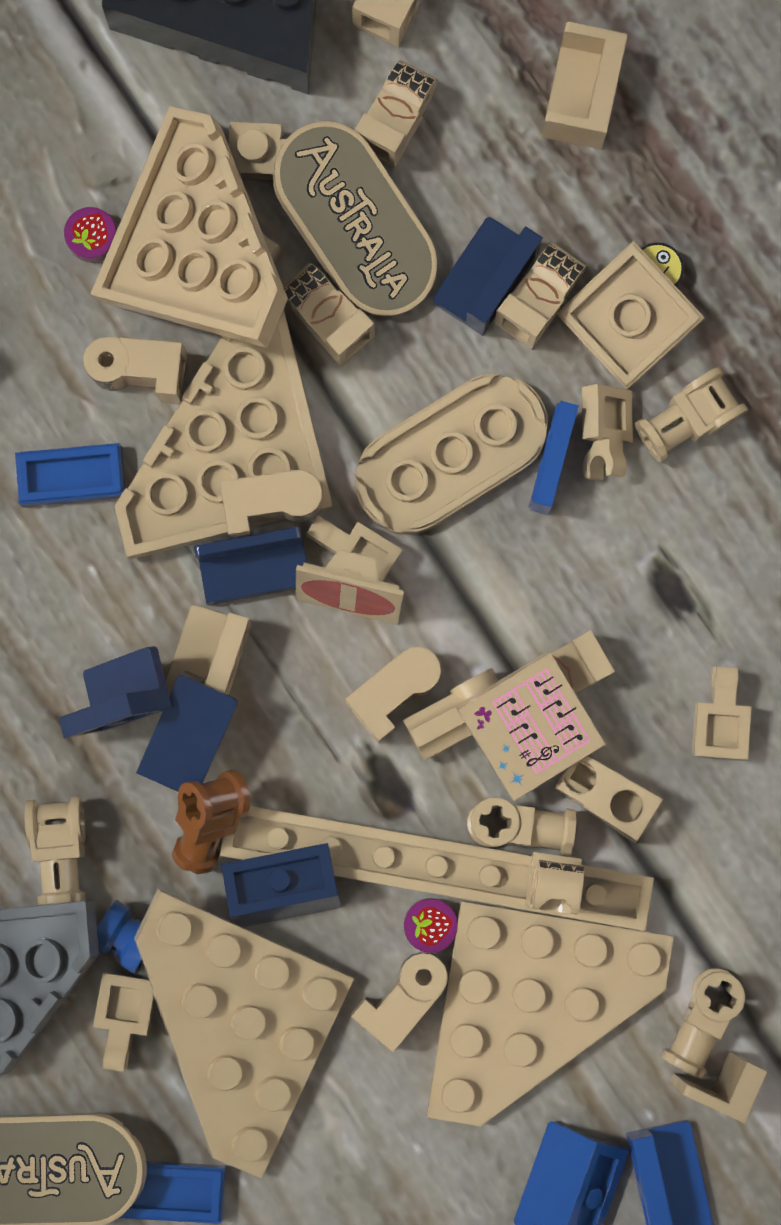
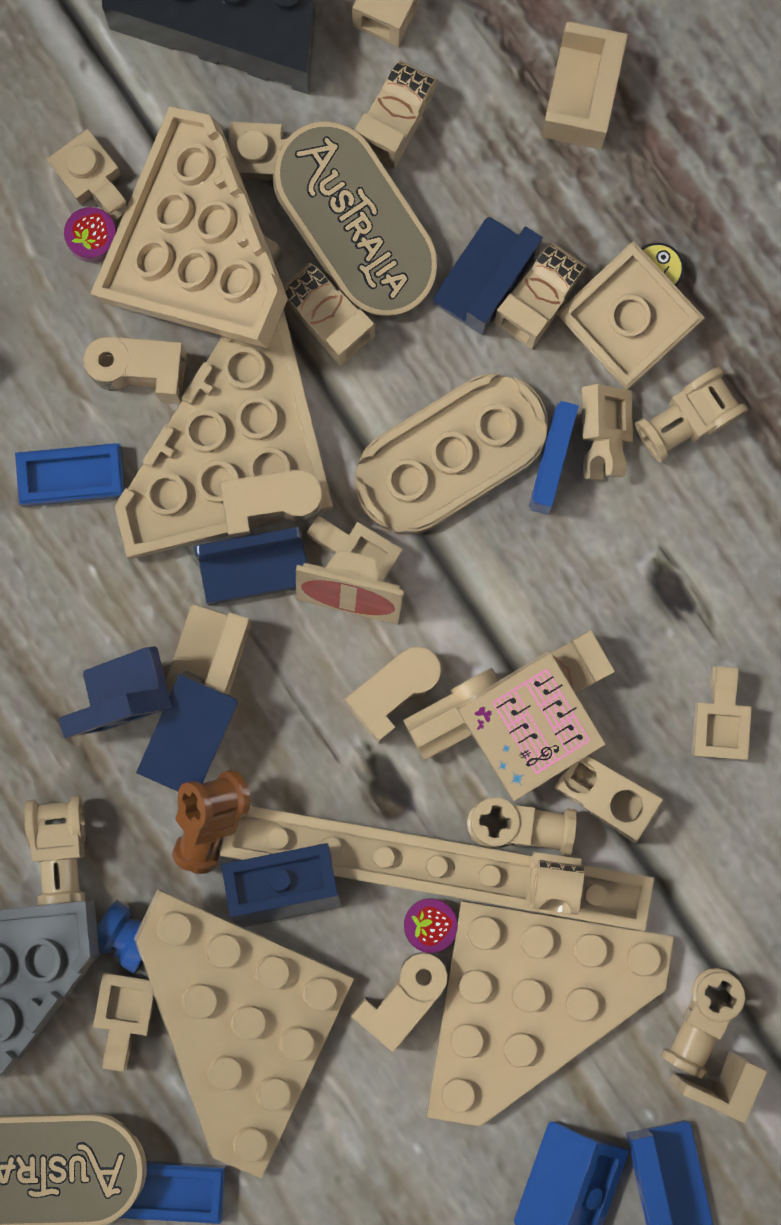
(89, 172): none -> tan plate

